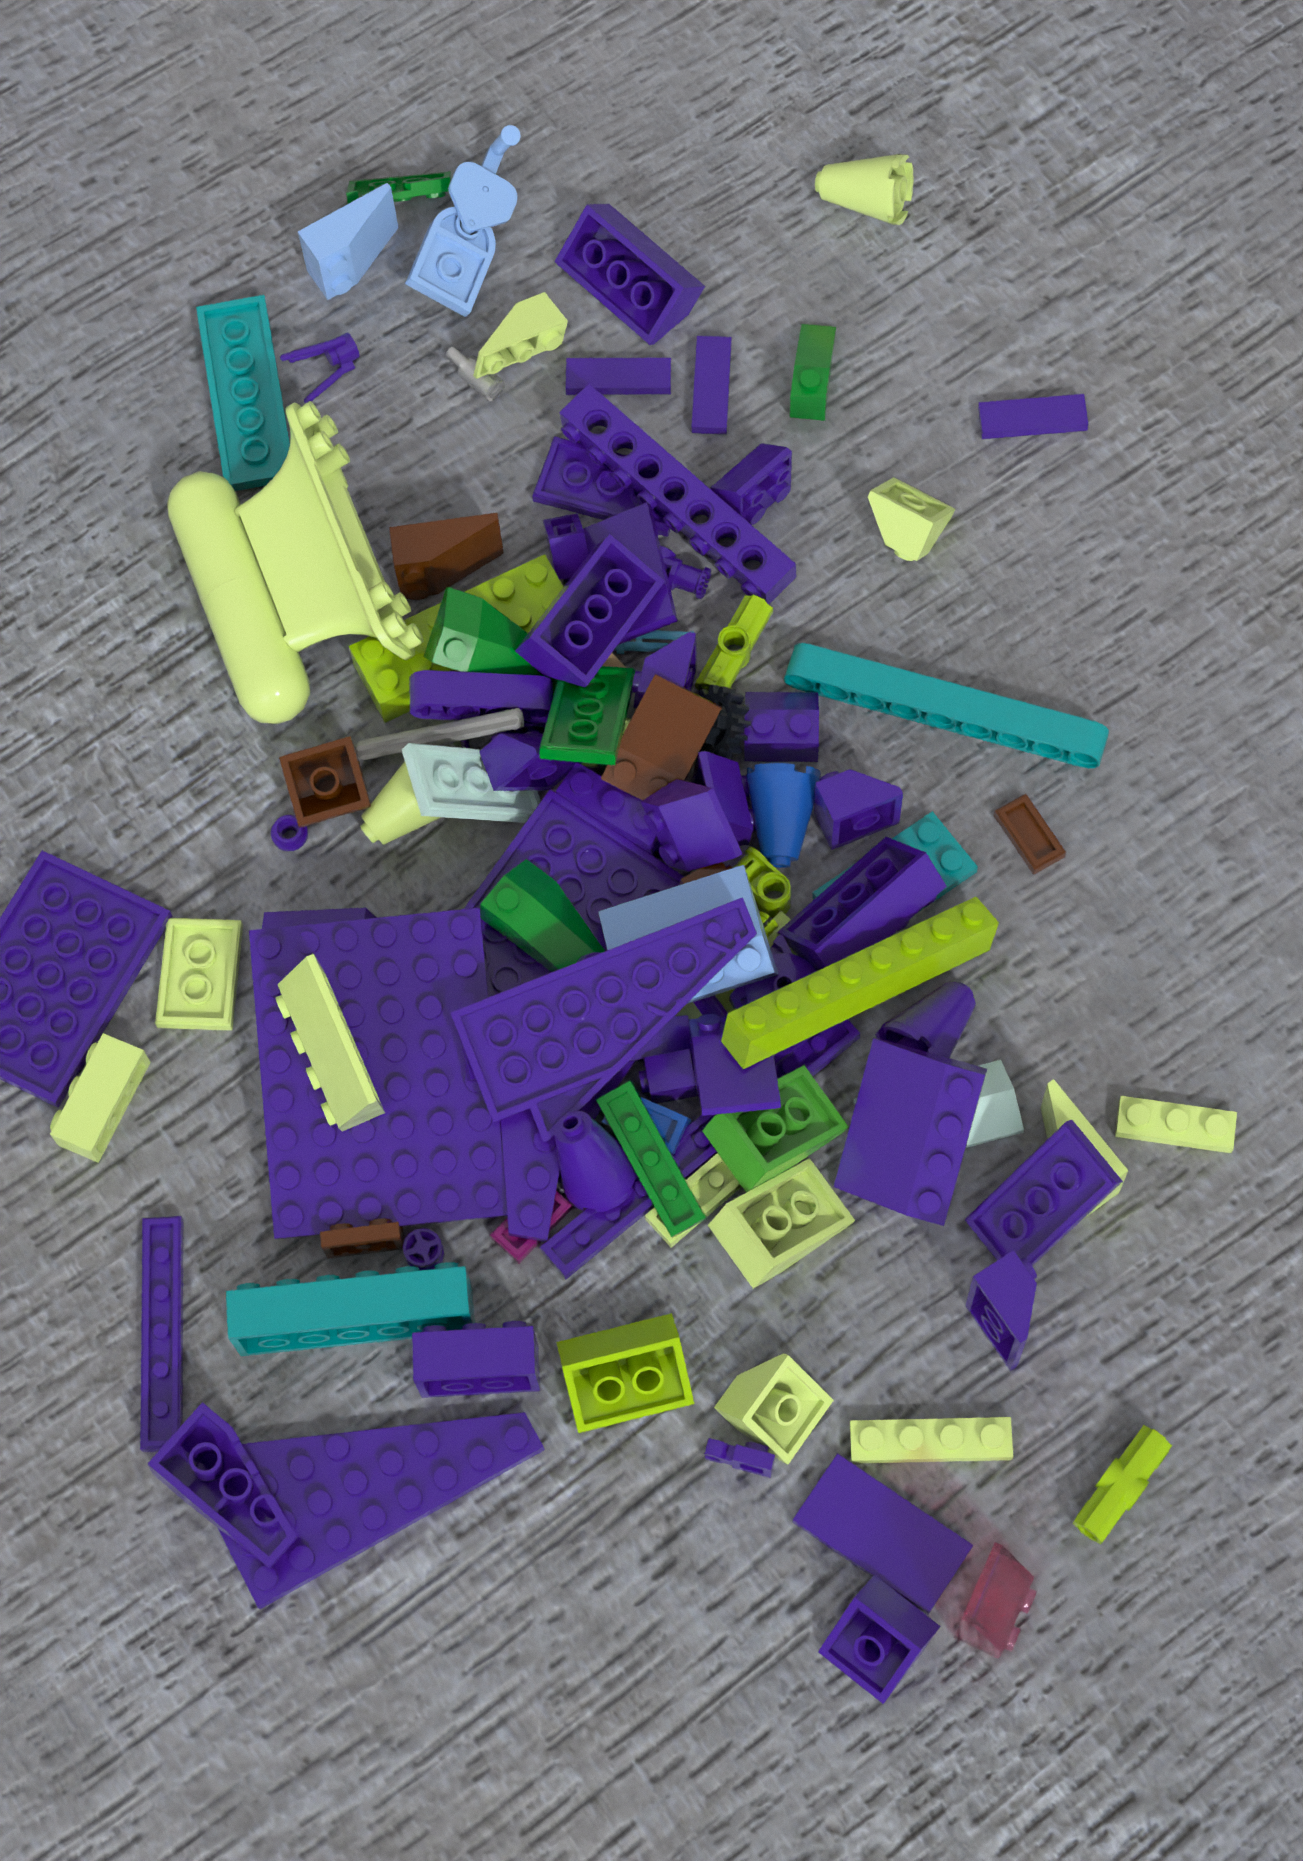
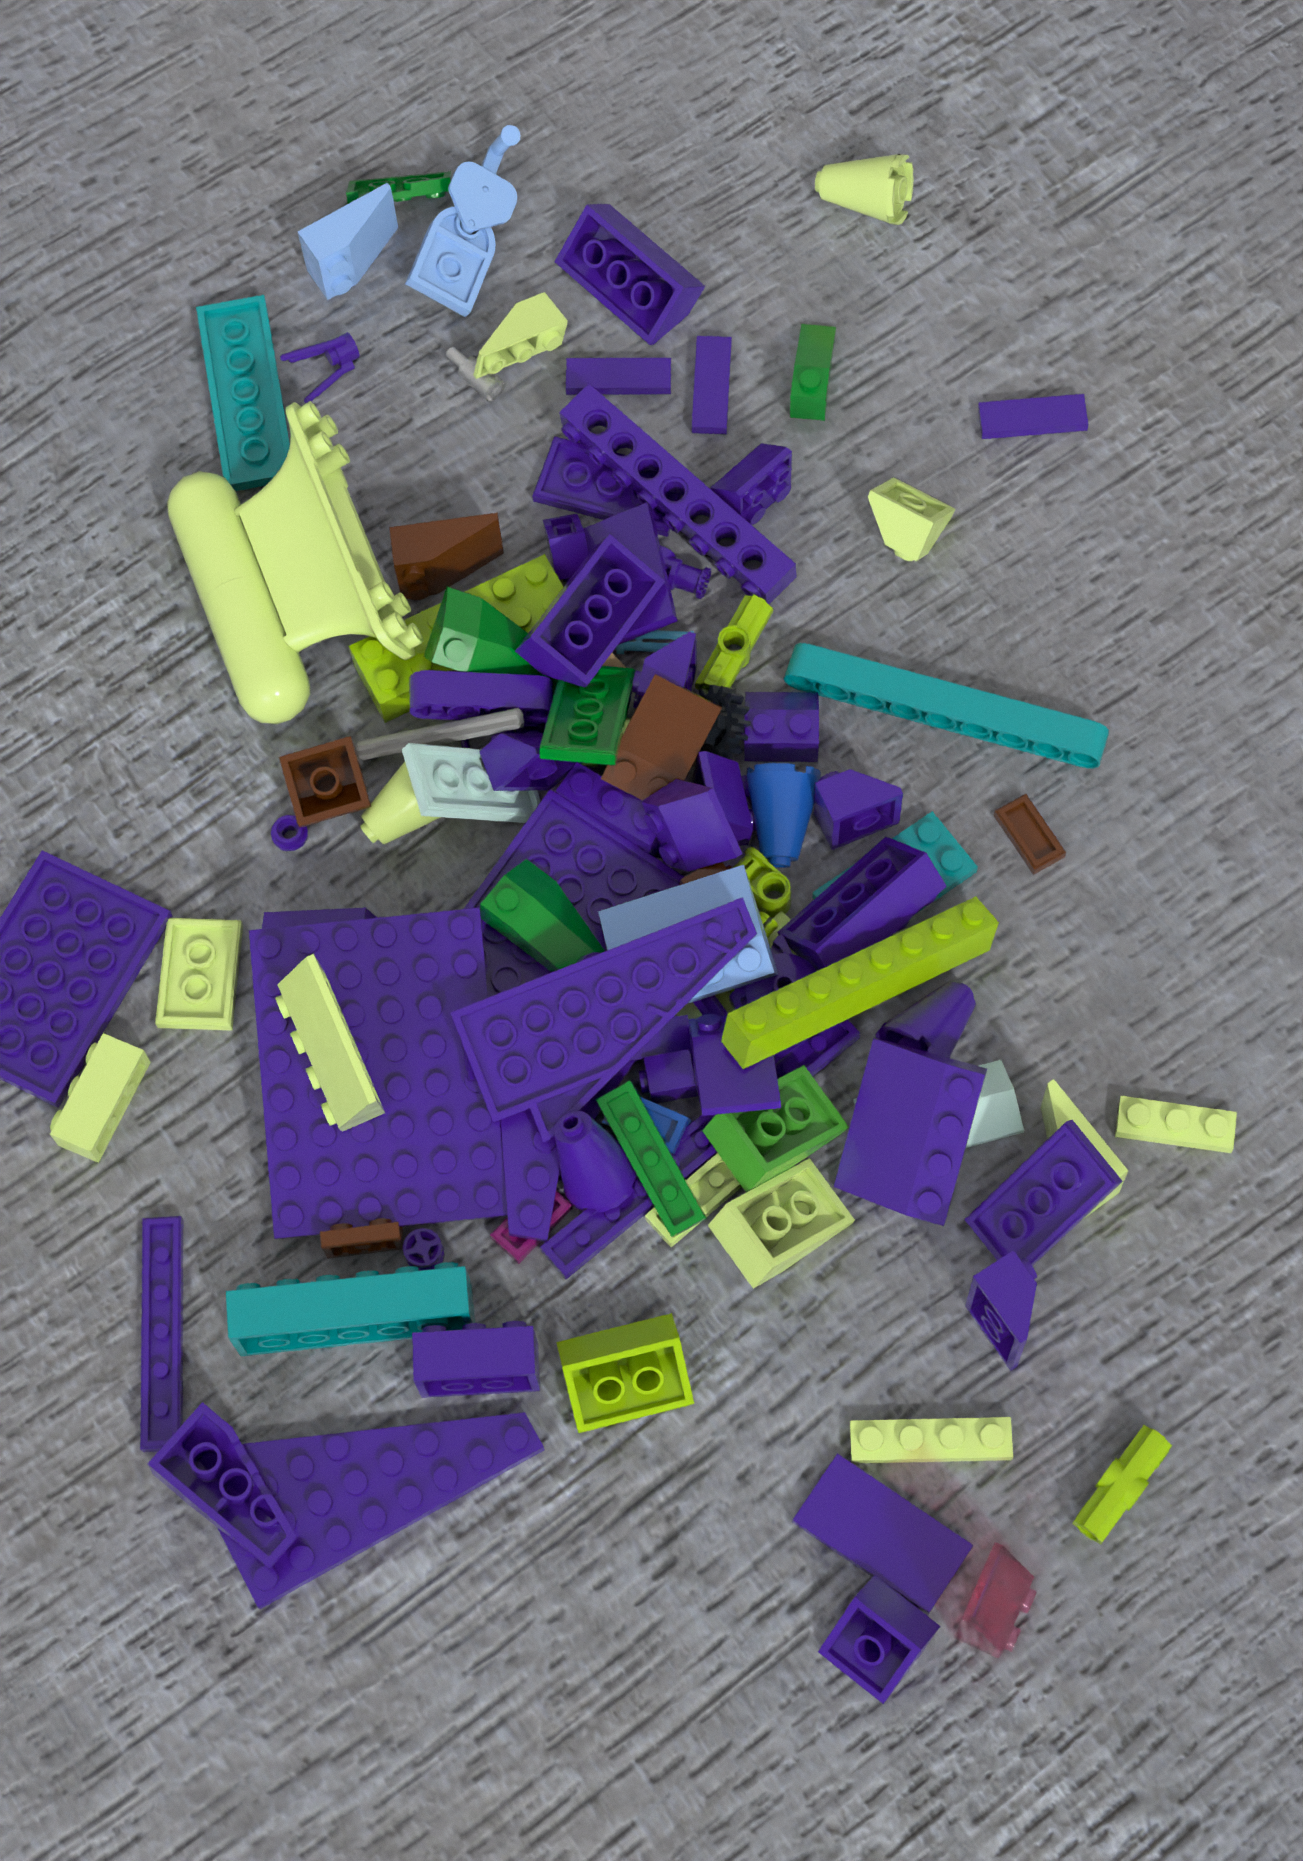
(749, 1458): dark purple plate -> none
(775, 1405): yellowish green slope -> none

